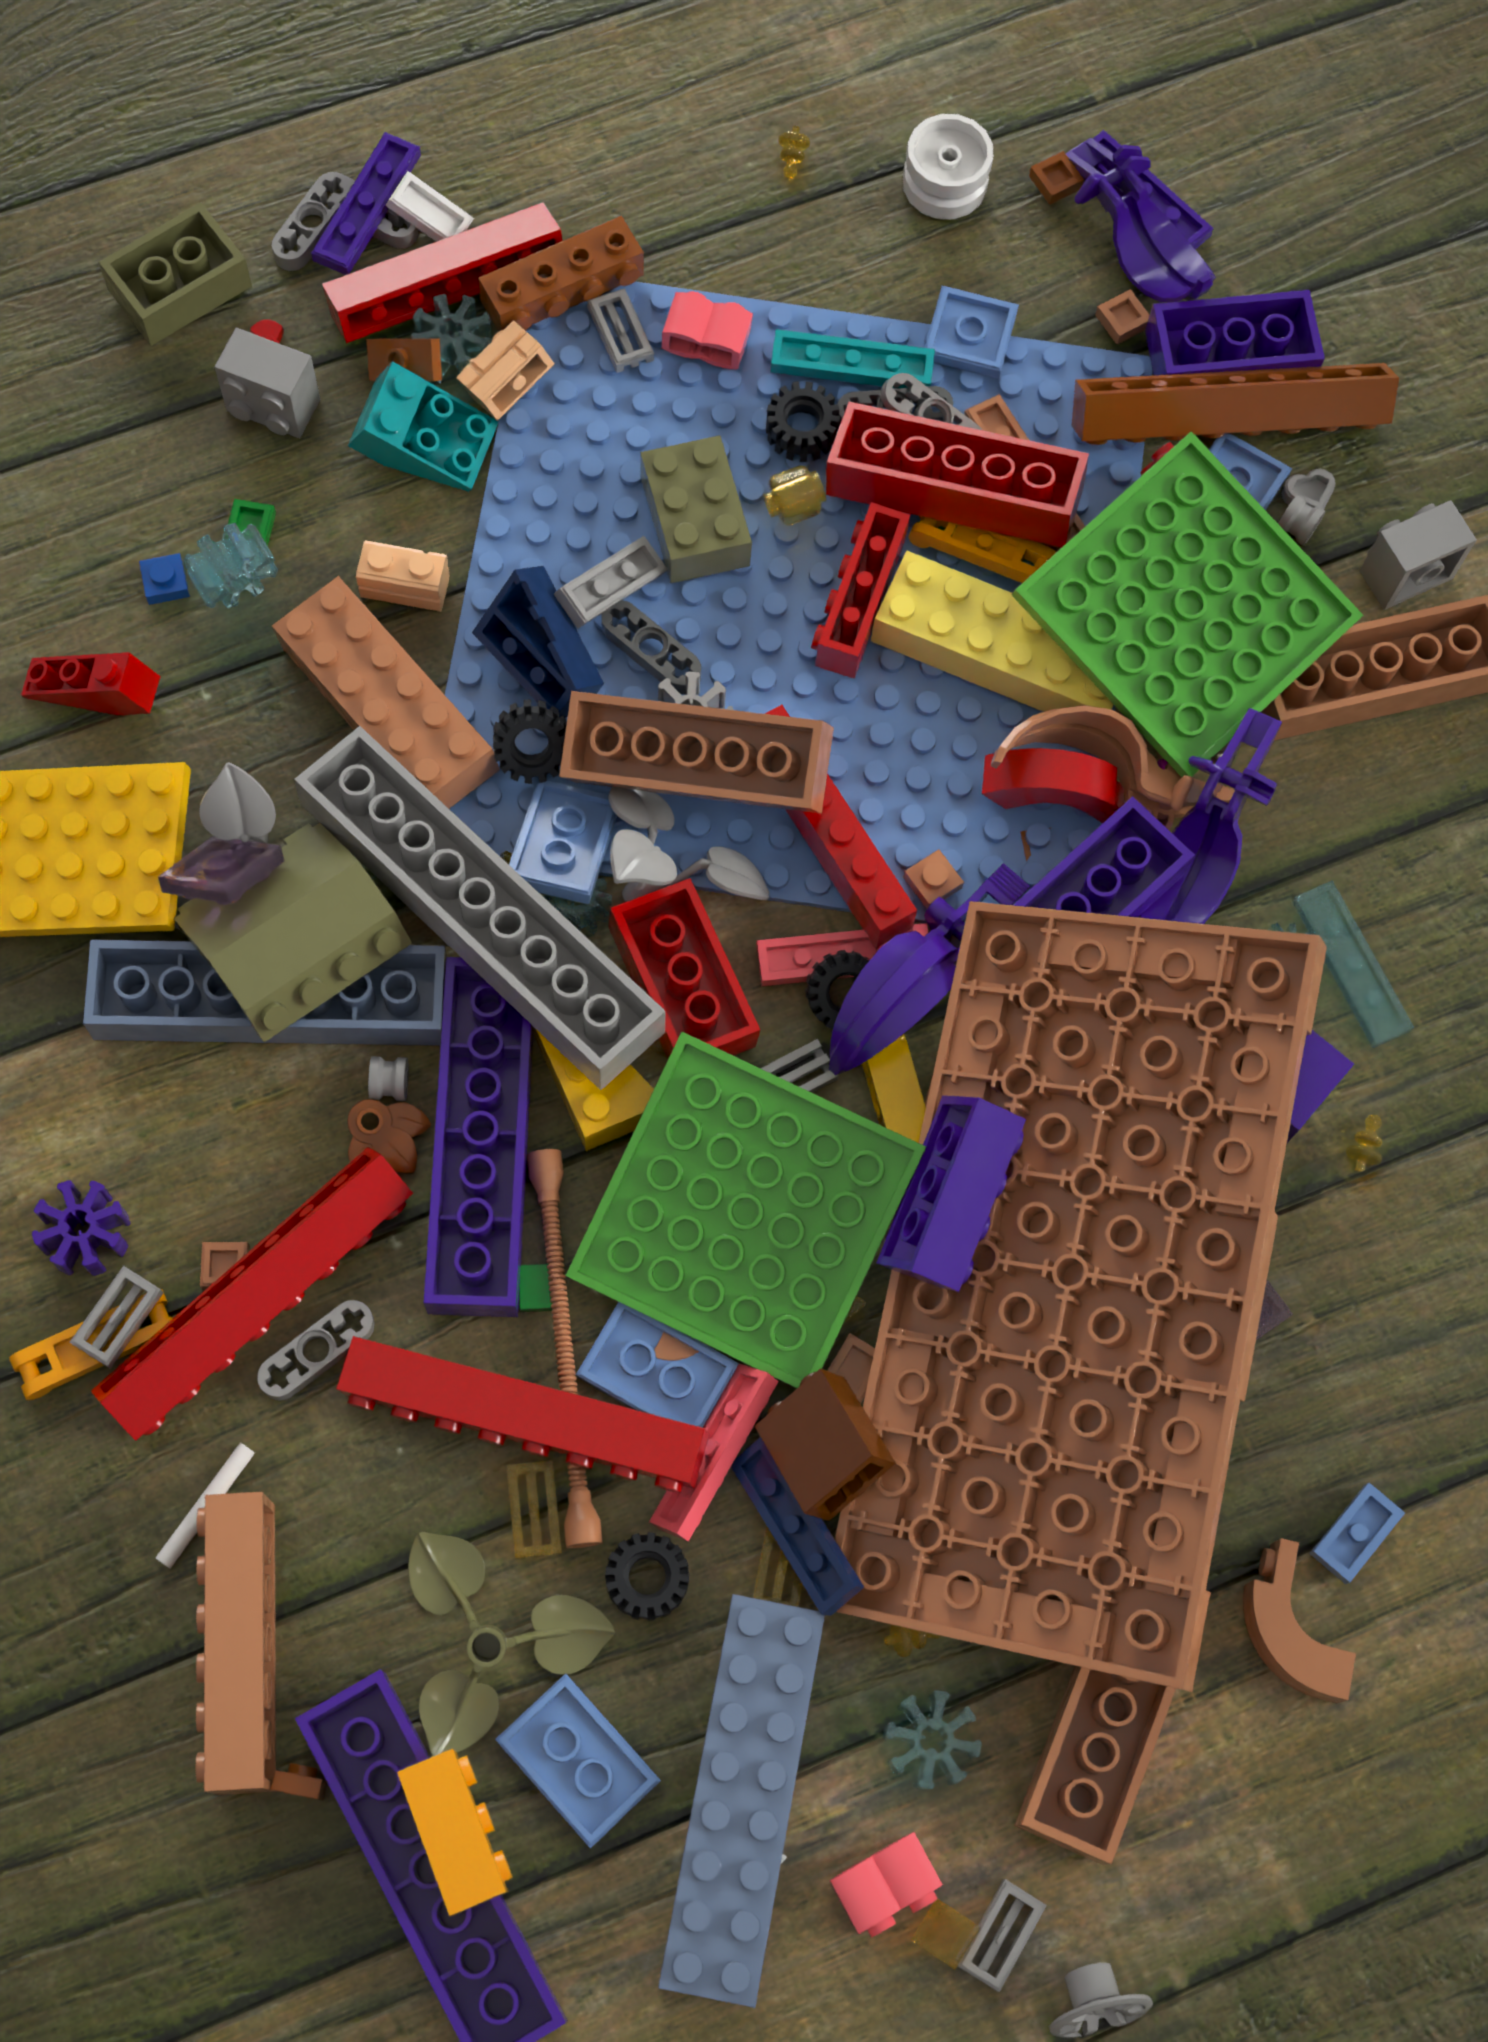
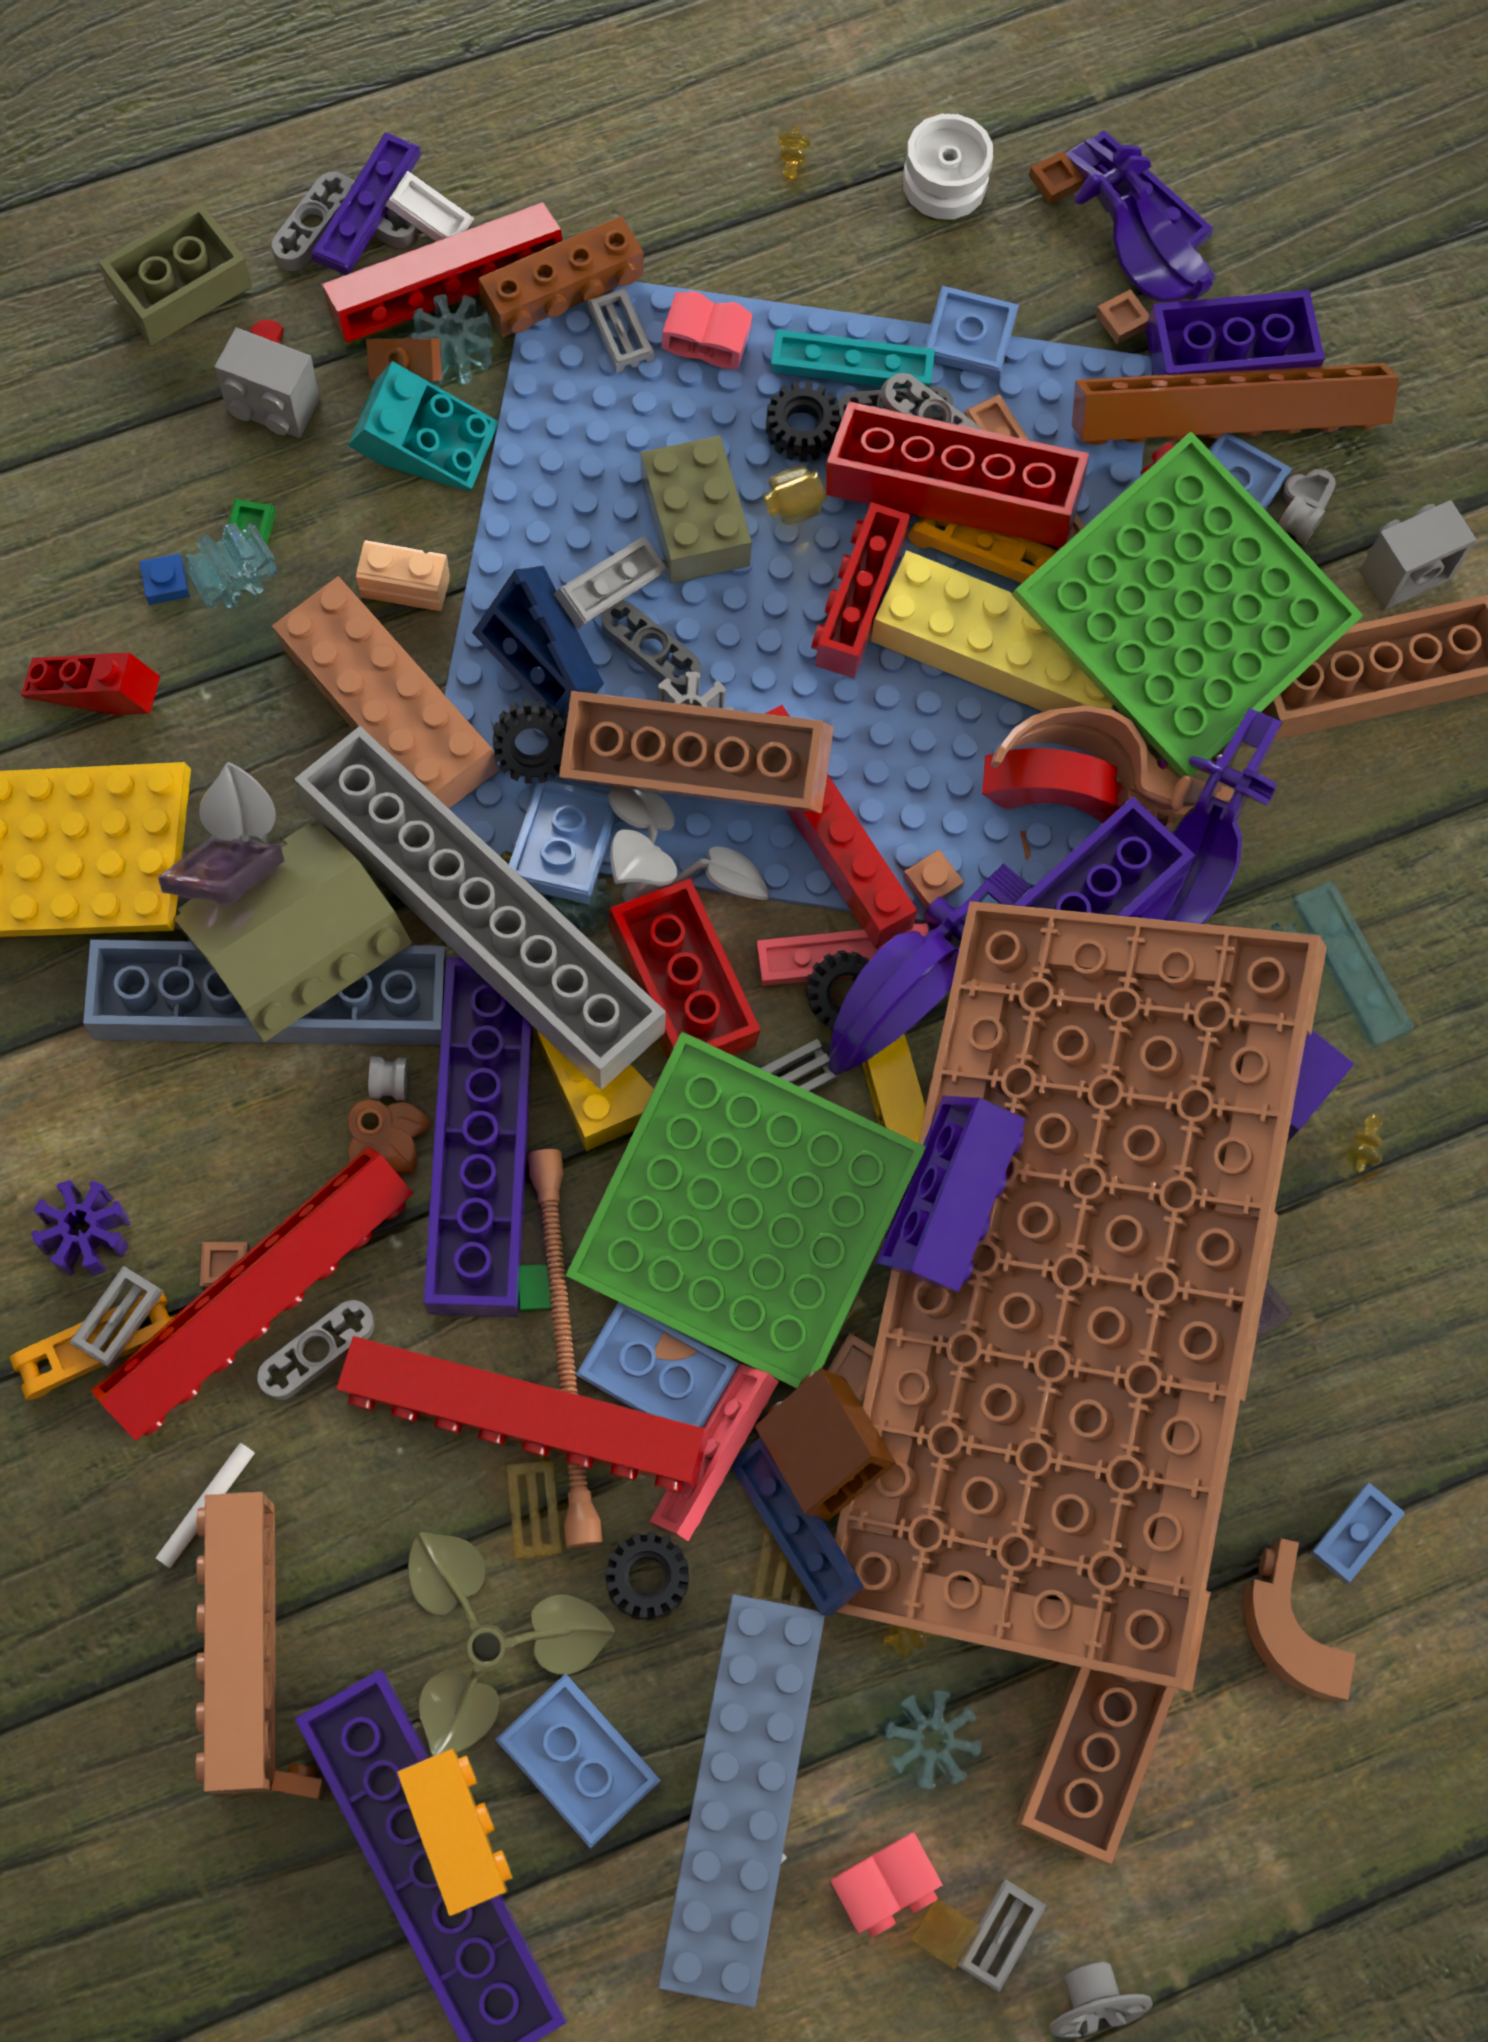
(505, 370): light nougat brick -> none

